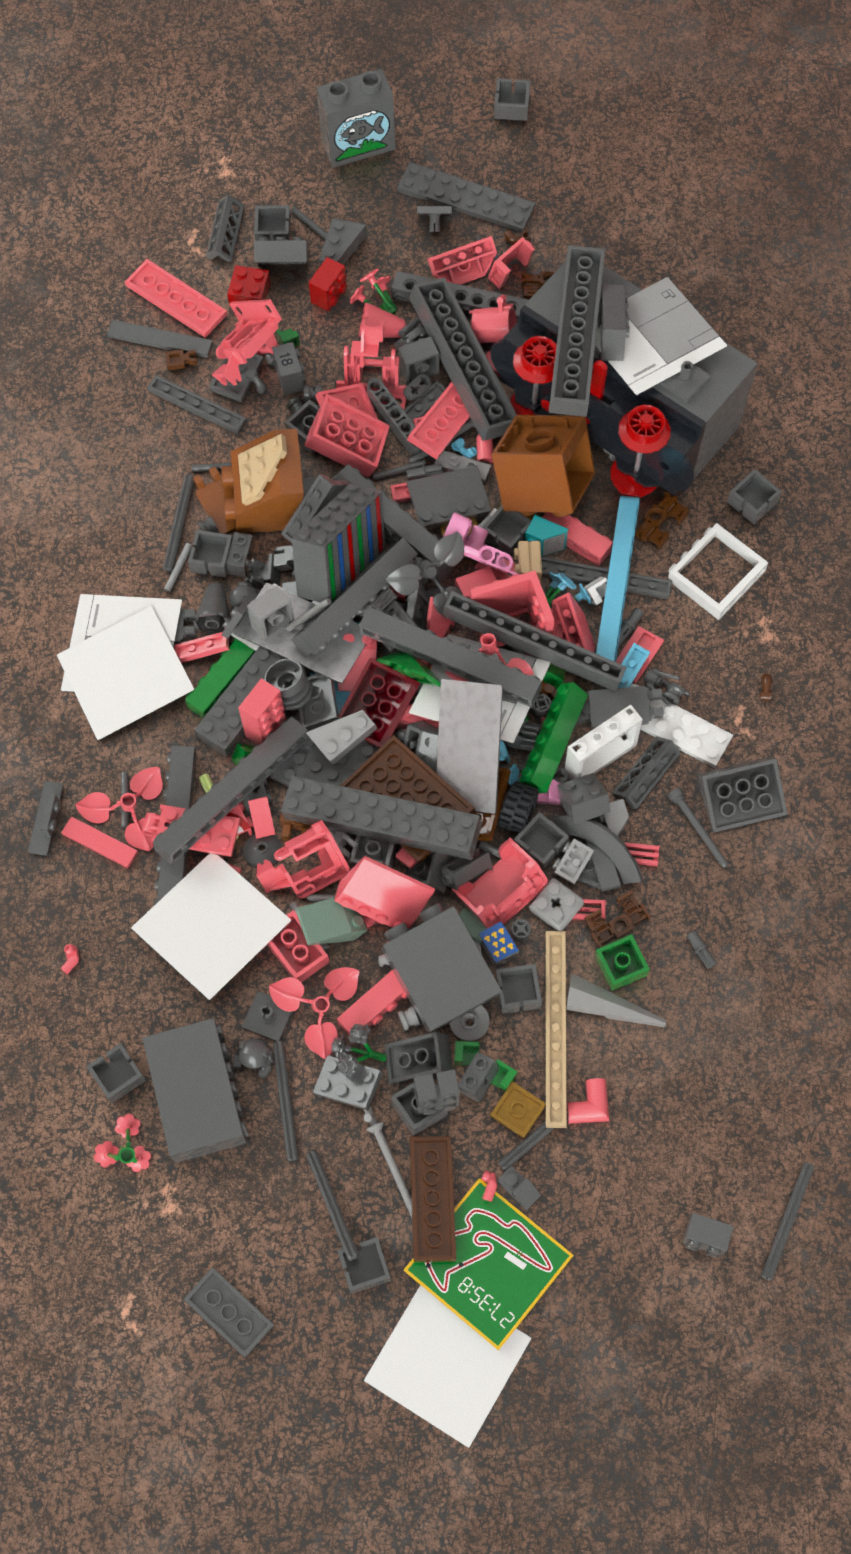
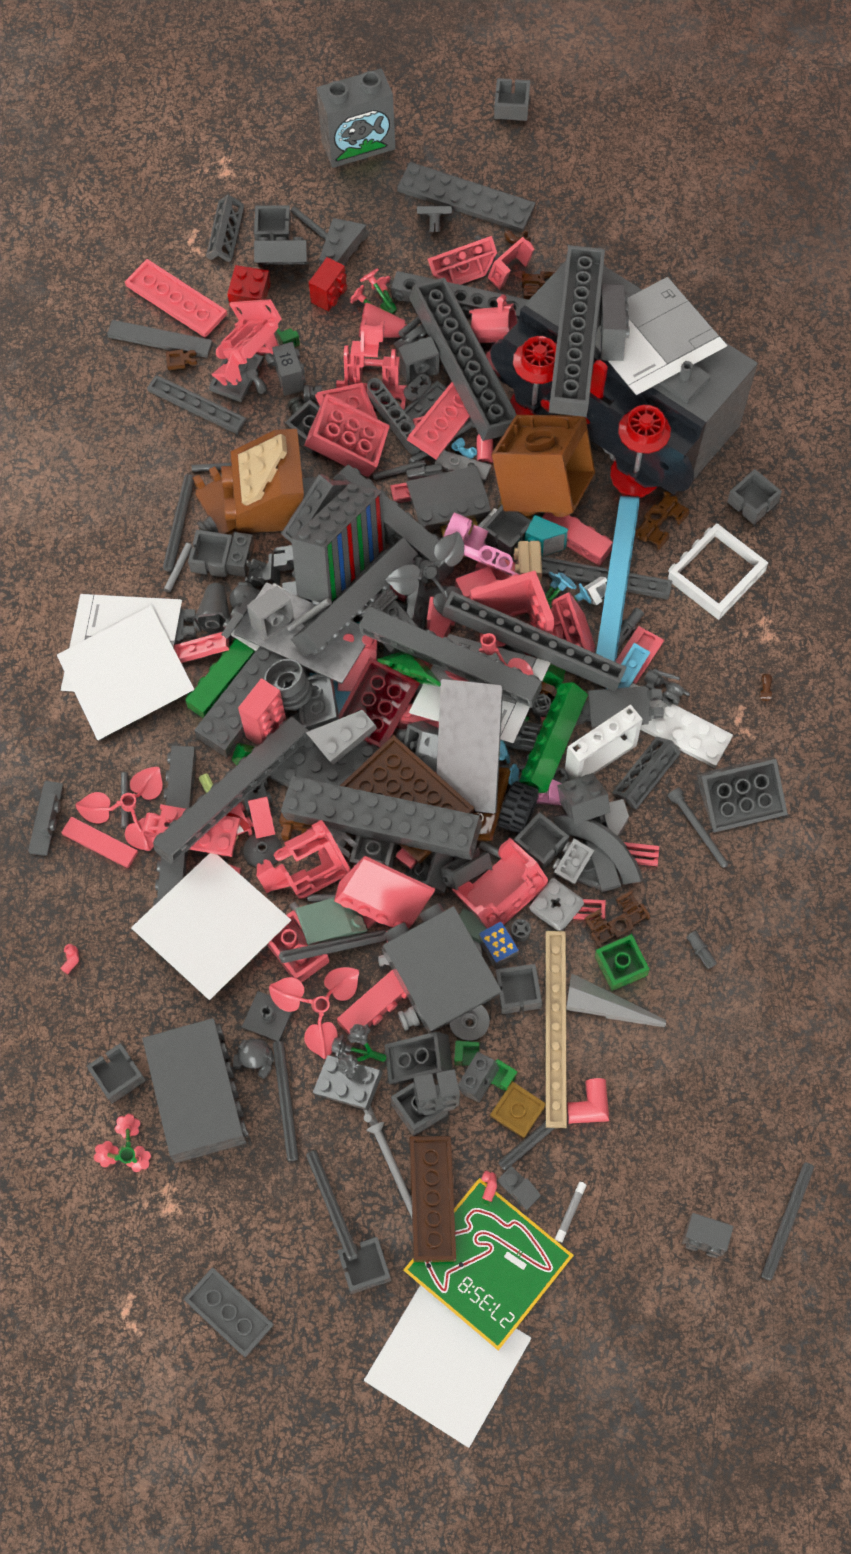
(332, 946): none -> dark grey axle
(570, 1212): none -> light grey bar

